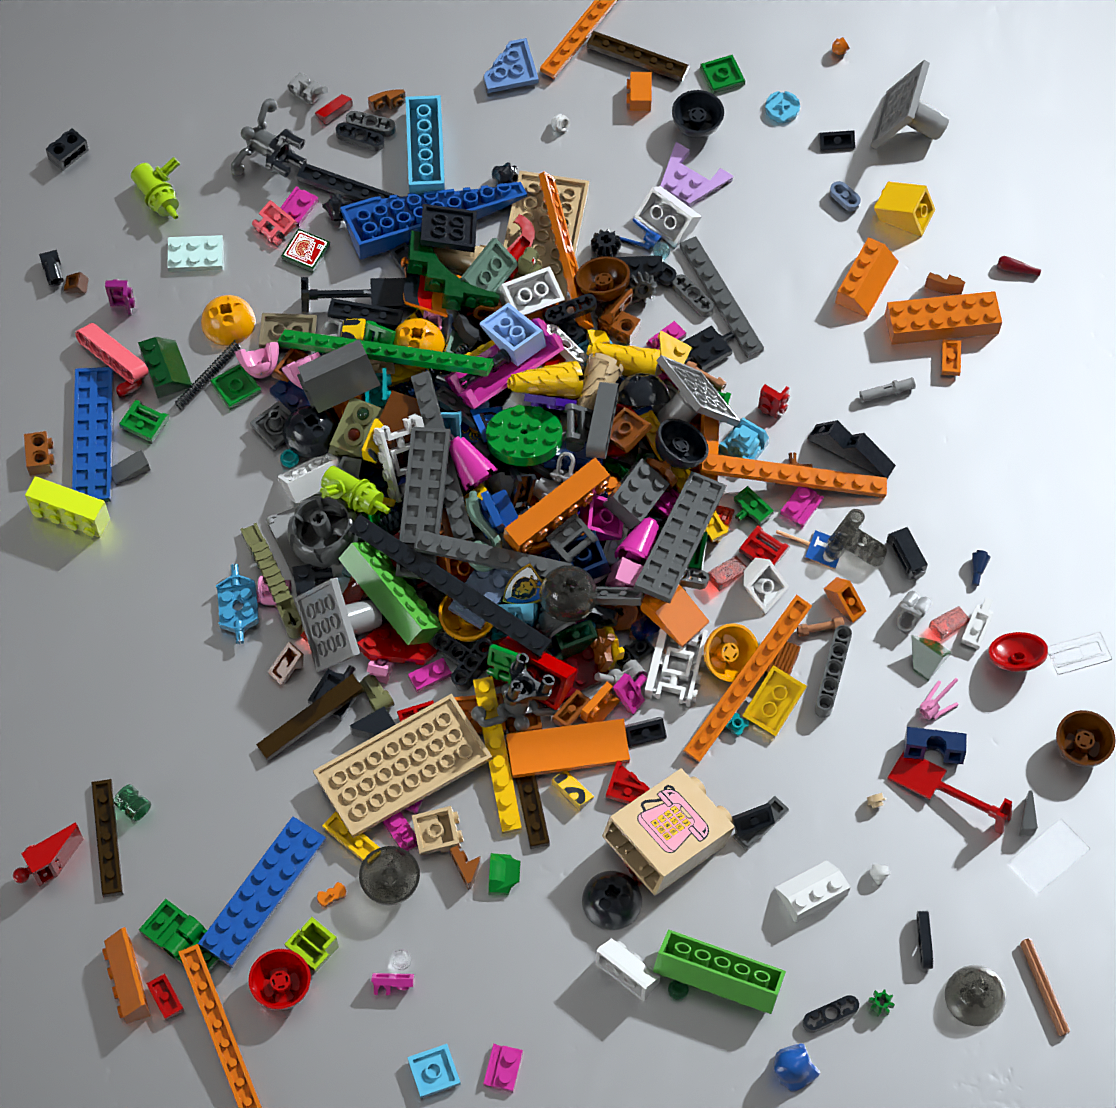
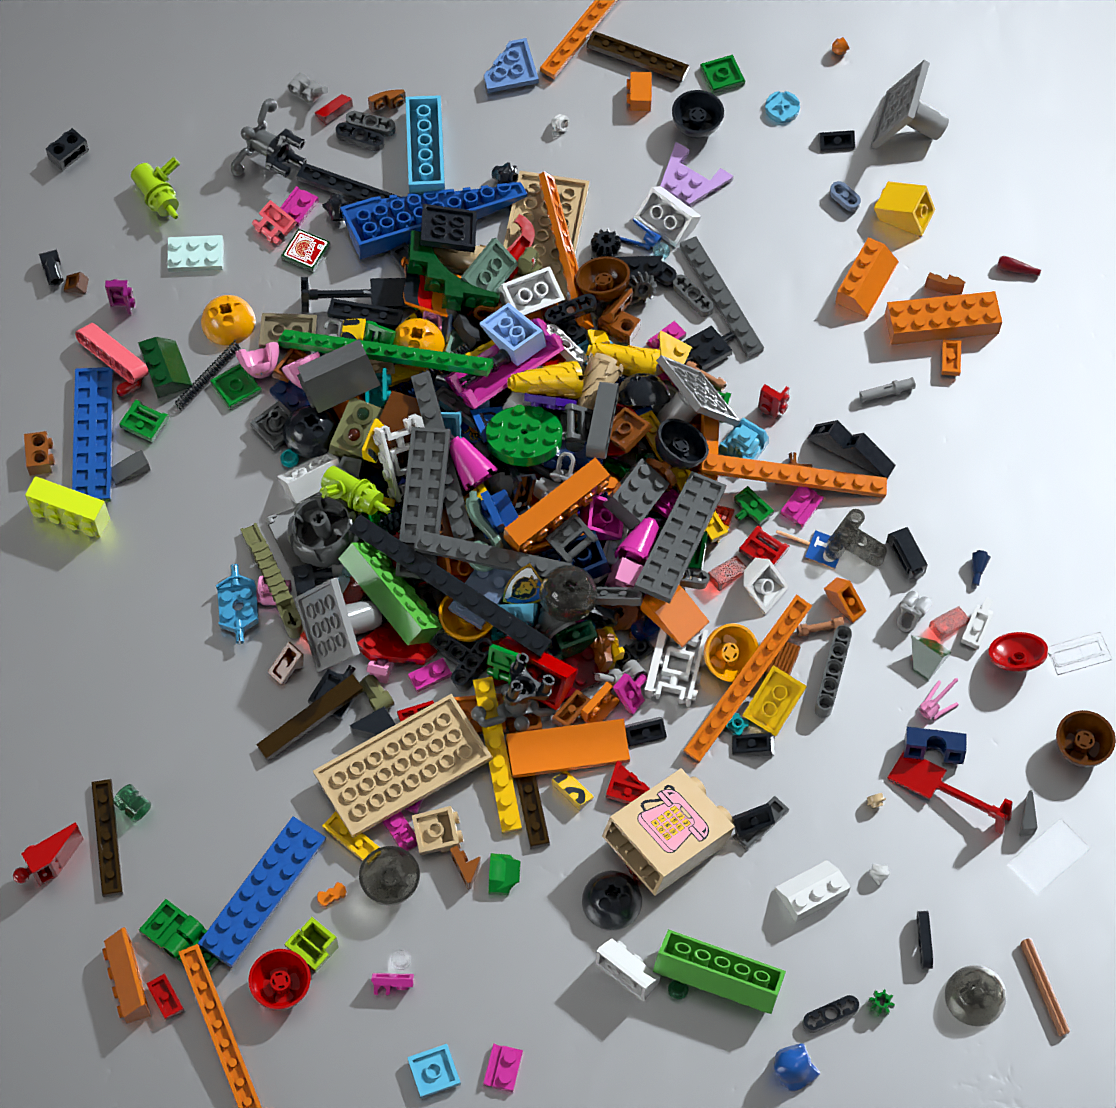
(753, 744): none -> black slope

